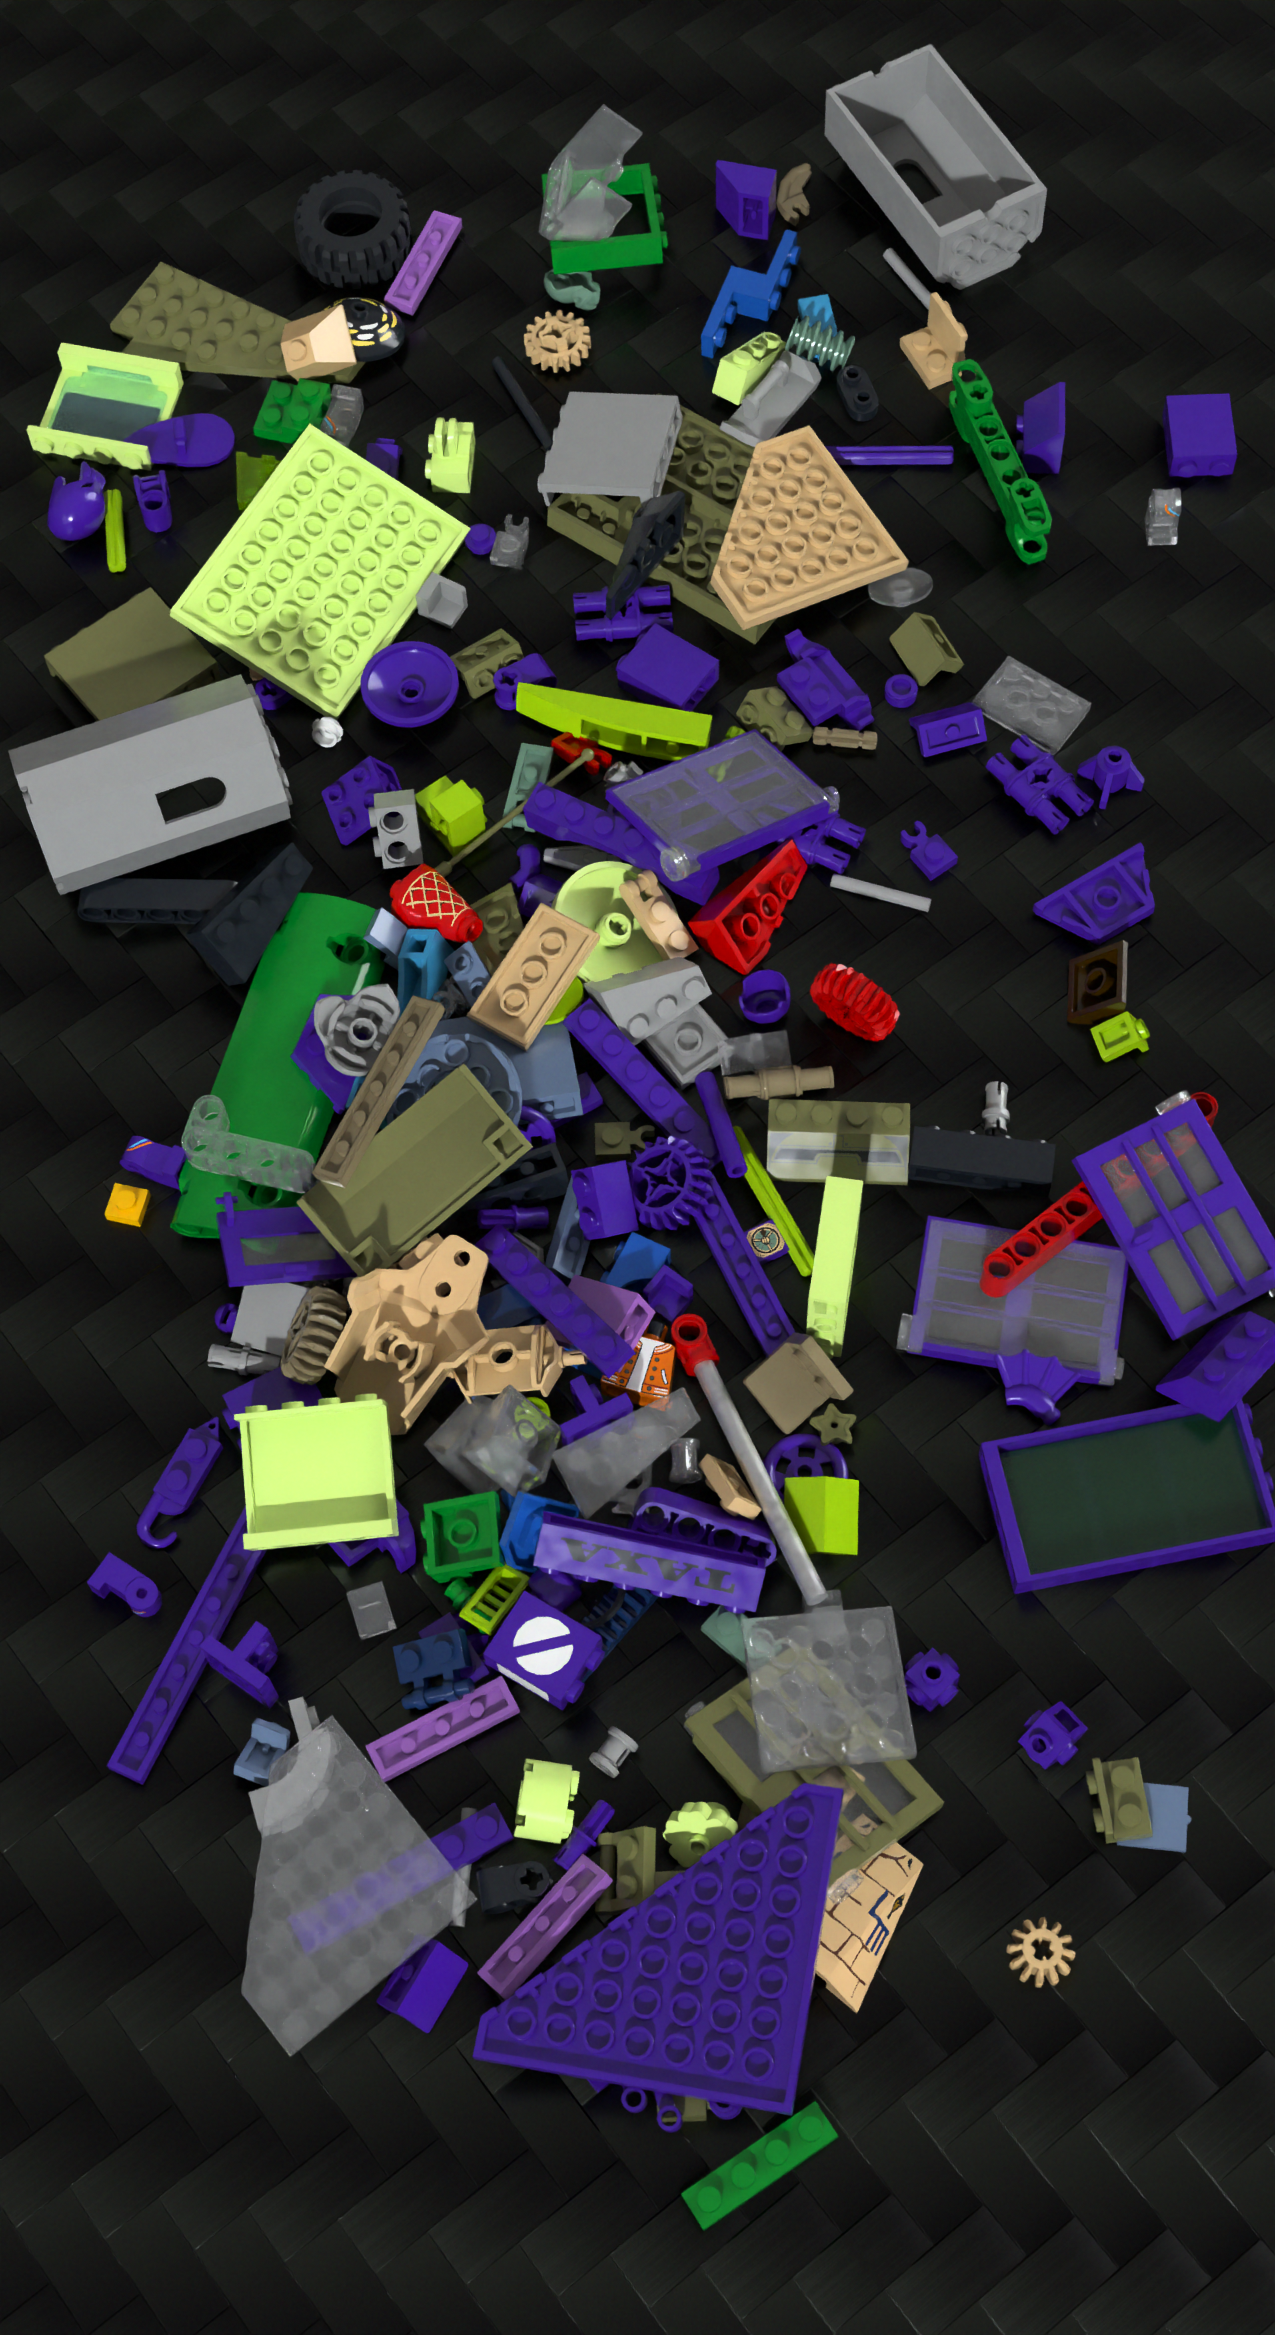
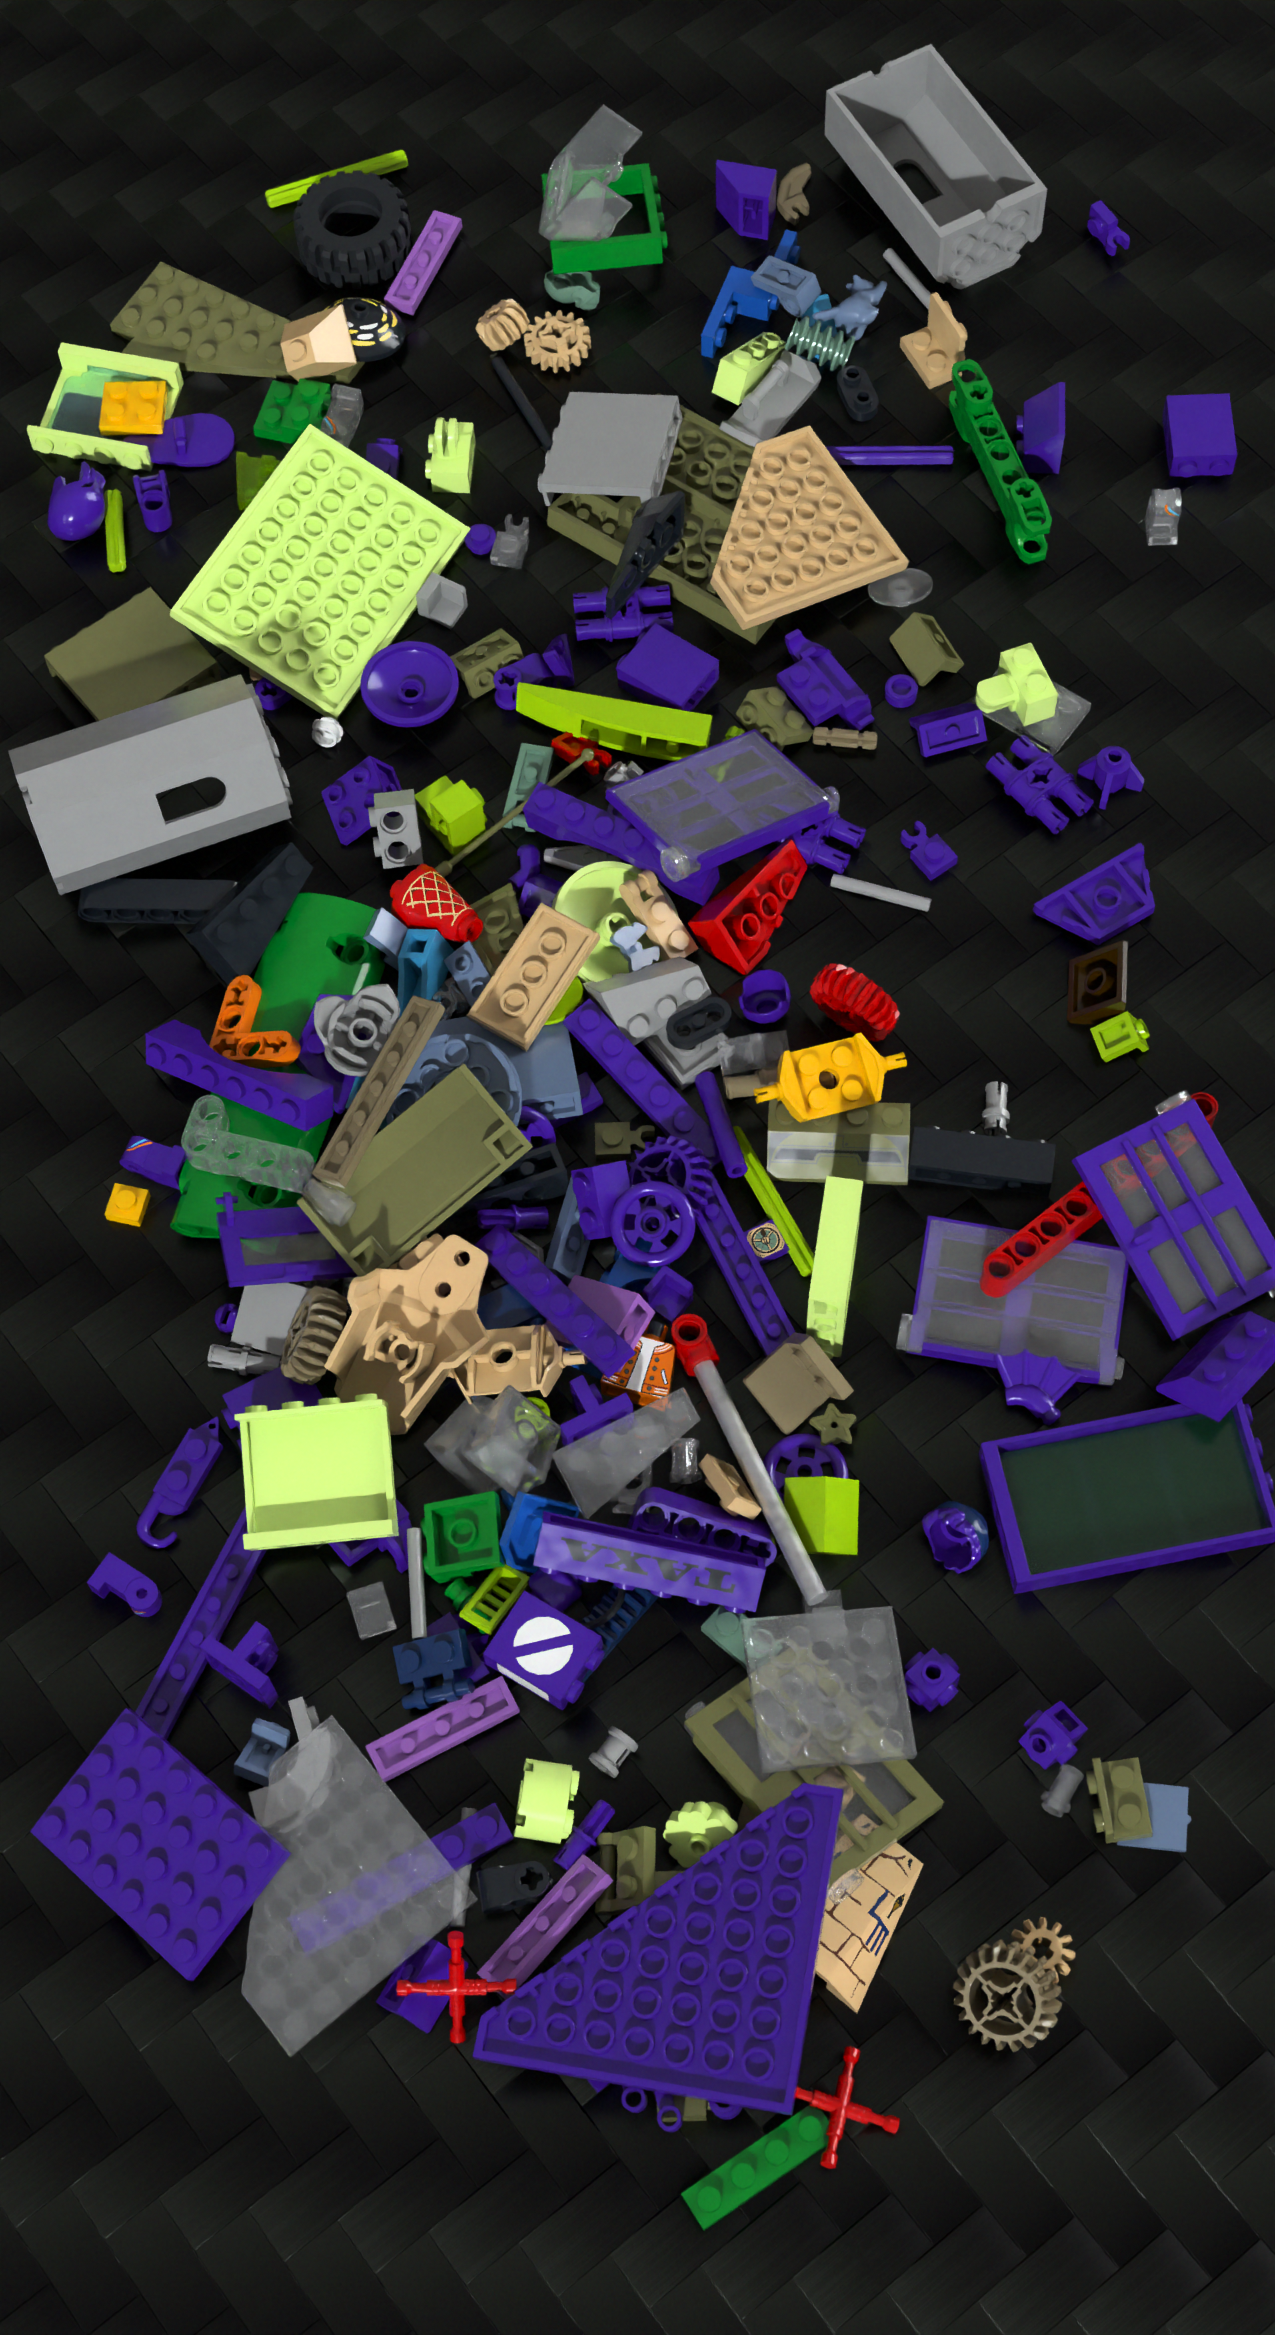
(133, 408): none -> yellow plate
(160, 1843): none -> dark purple plate
(243, 1000): none -> orange beam
(288, 1097): none -> dark purple arch
(331, 1203): none -> clear cone
(377, 165): none -> lime axle
(416, 1583): none -> light grey bar
(456, 1987): none -> red piece
(502, 324): none -> tan gear
(559, 660): none -> dark purple tile
(626, 940): none -> piece
(630, 1204): none -> dark purple plate
(696, 1022): none -> black plate
(792, 285): none -> sand blue plate
(842, 2108): none -> red piece
(852, 1061): none -> yellow plate
(857, 310): none -> sand blue animal
(956, 1535): none -> dark purple hair
(1018, 2008): none -> dark tan gear
(1019, 685): none -> yellowish green brick
(1063, 1788): none -> clear pin
(1104, 226): none -> dark purple plate

